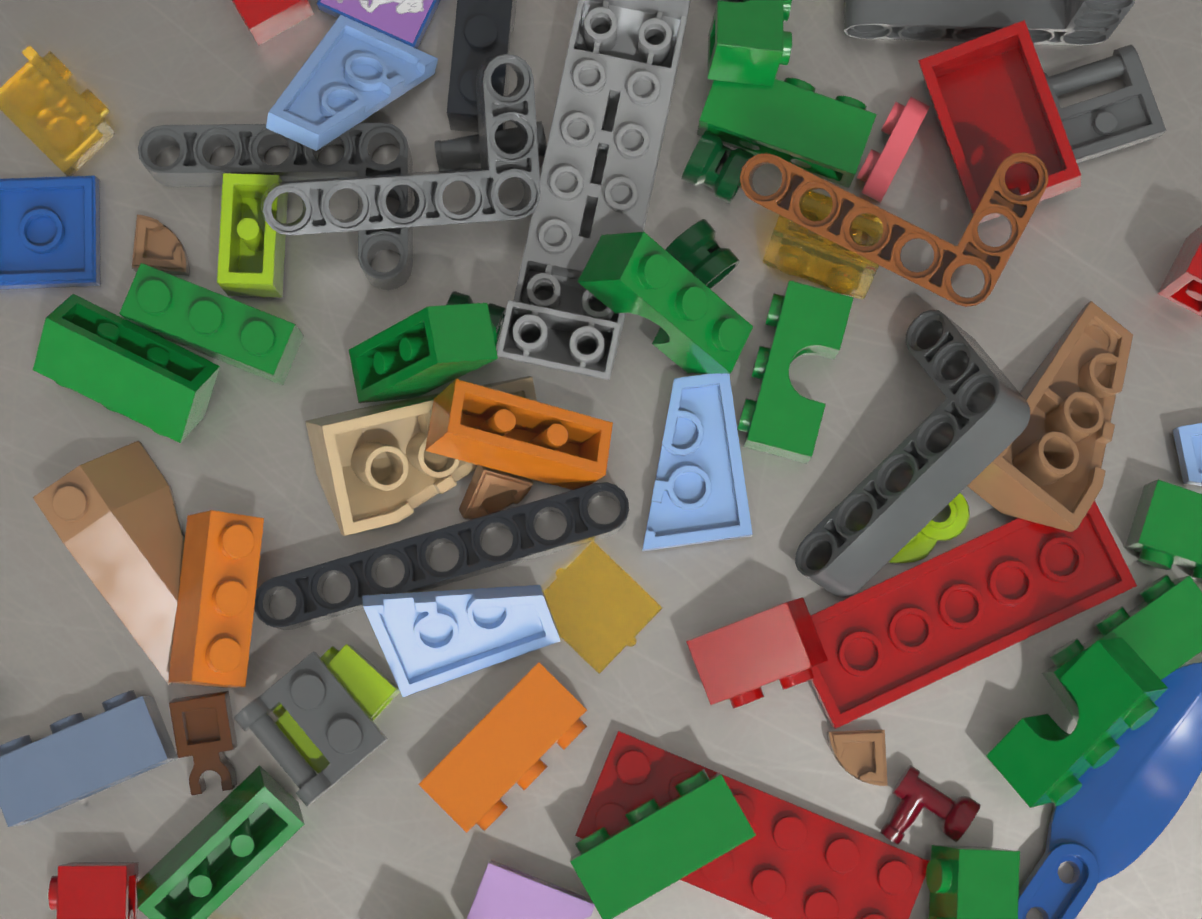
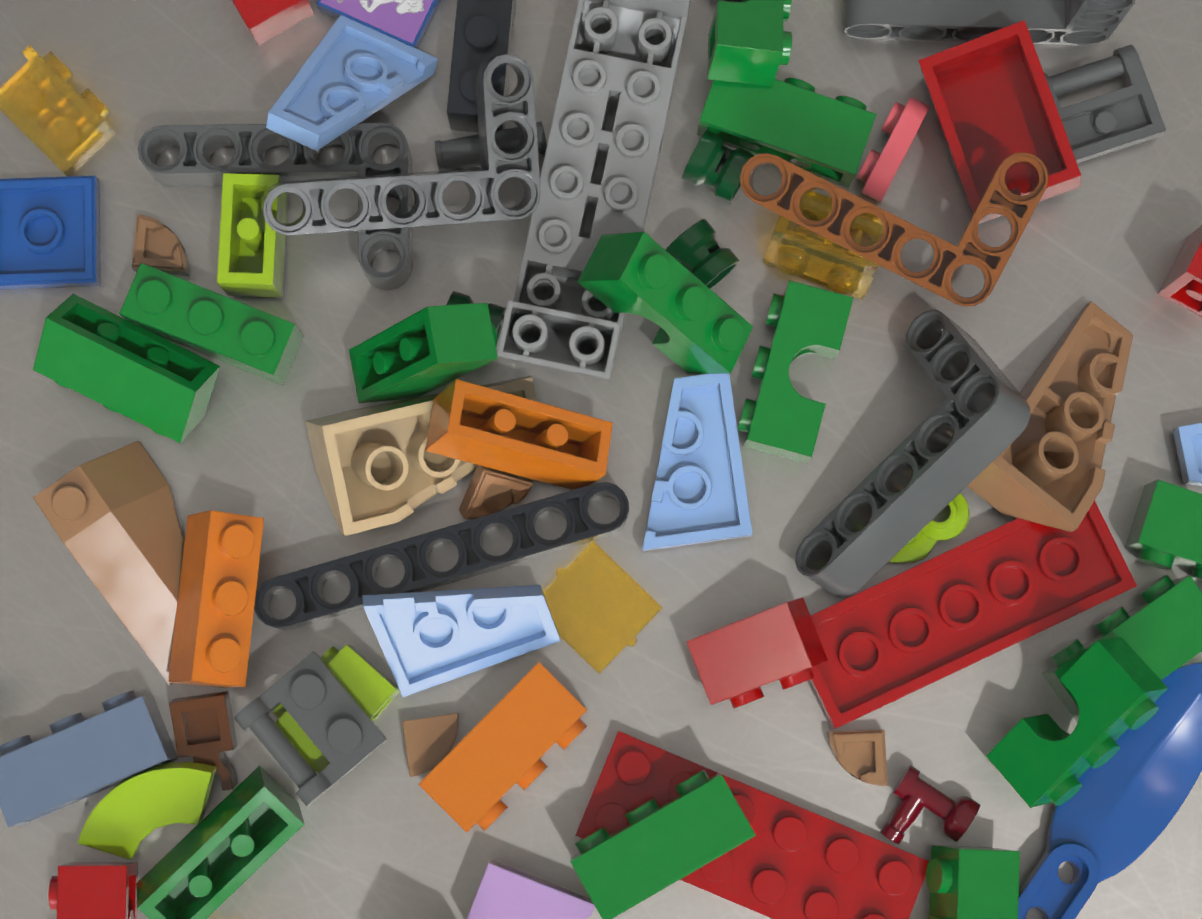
(145, 802): none -> lime tile
(429, 741): none -> medium nougat tile

